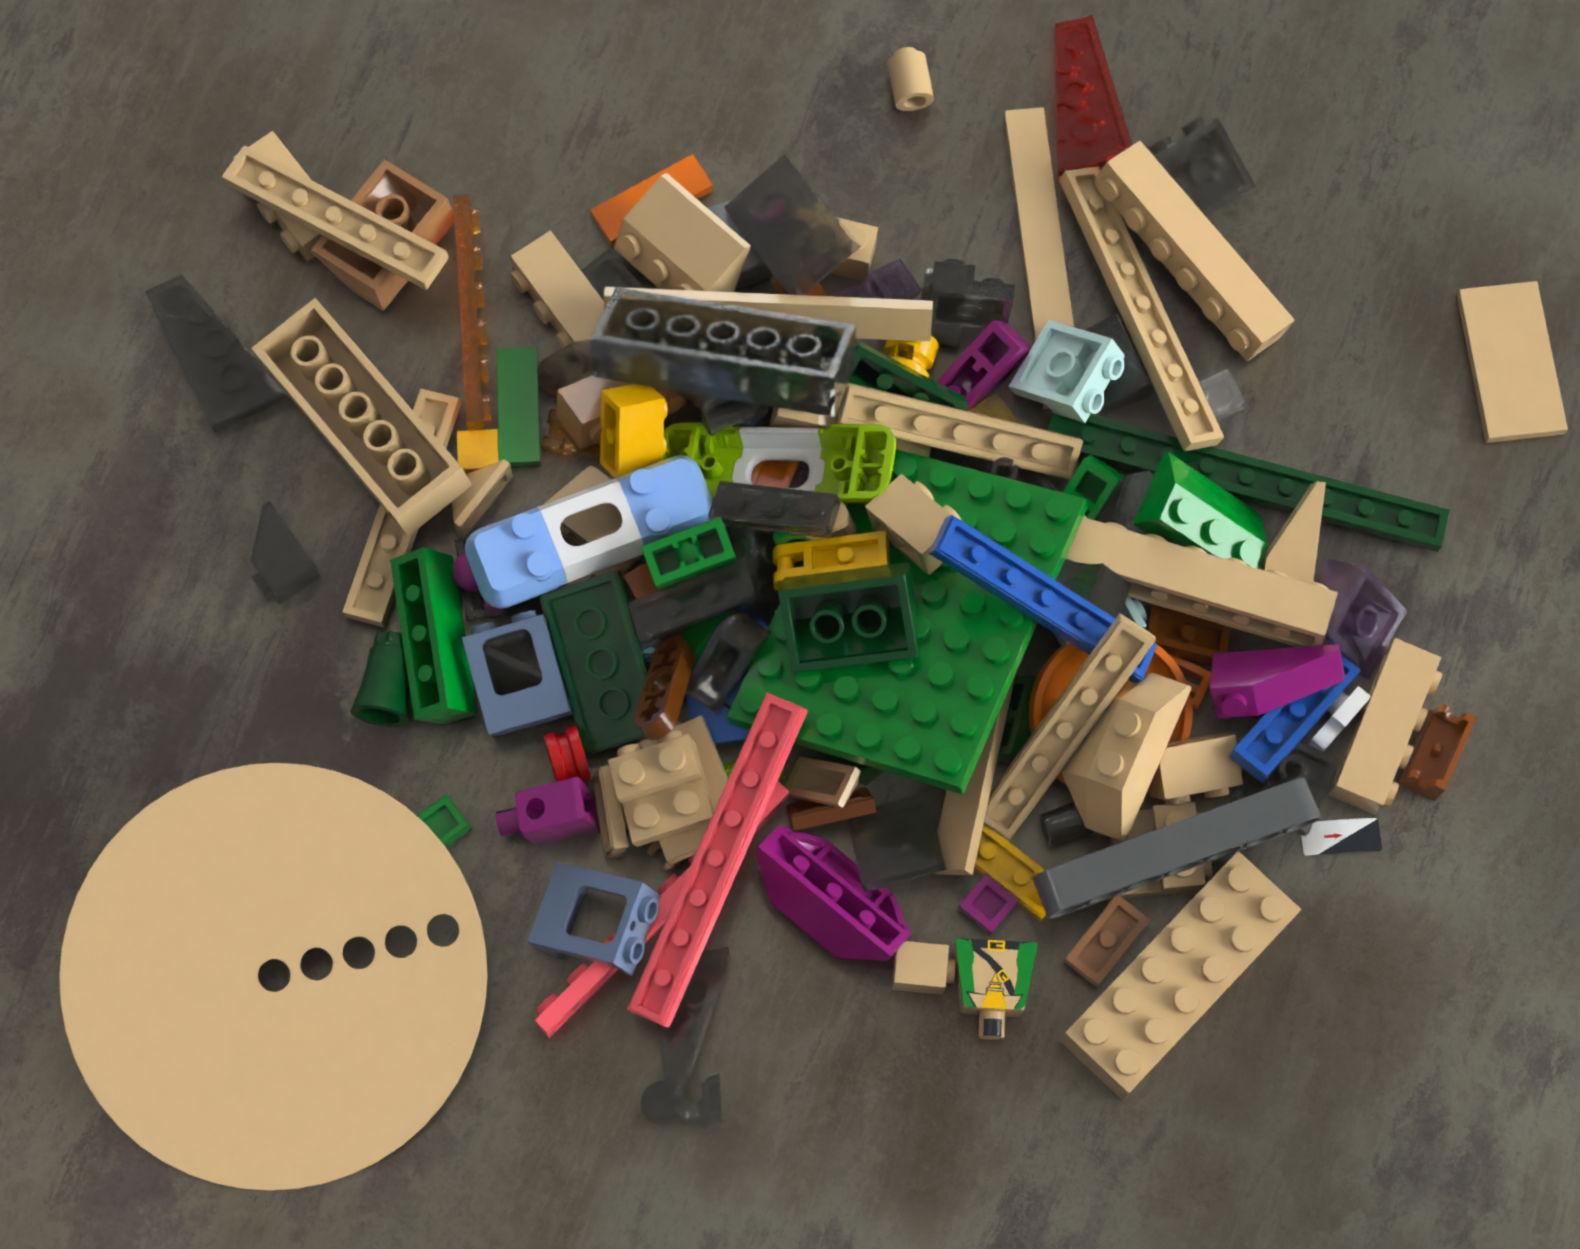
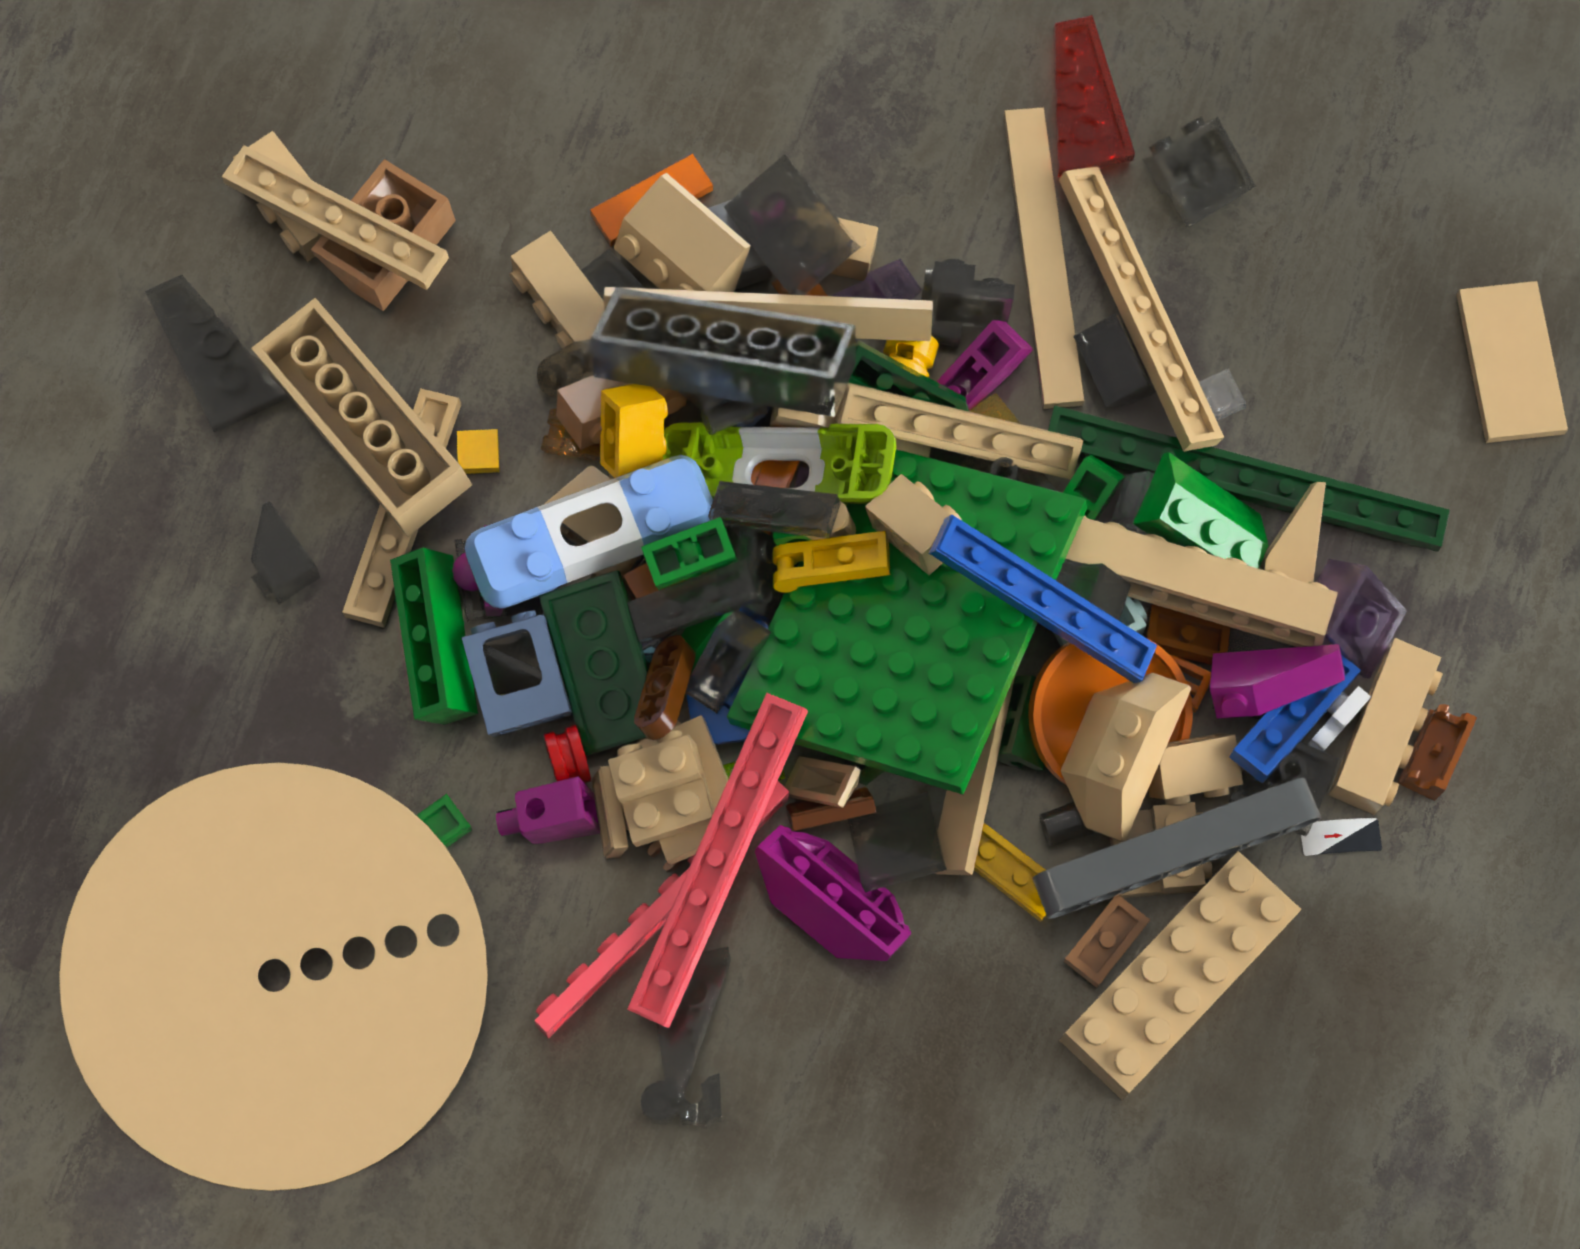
(385, 684): dark green plant -> none
(470, 298): clear orange plate -> none
(474, 502): tan slope -> none
(518, 406): green tile -> none
(561, 906): sand blue window -> none
(849, 617): dark green slope -> none
(910, 79): tan brick -> none
(922, 968): tan brick -> none
(988, 904): magenta plate -> none
(993, 980): torso -> none
(1066, 725): tan tile -> none
(1069, 370): light aqua plate -> none
(1193, 251): tan brick -> none

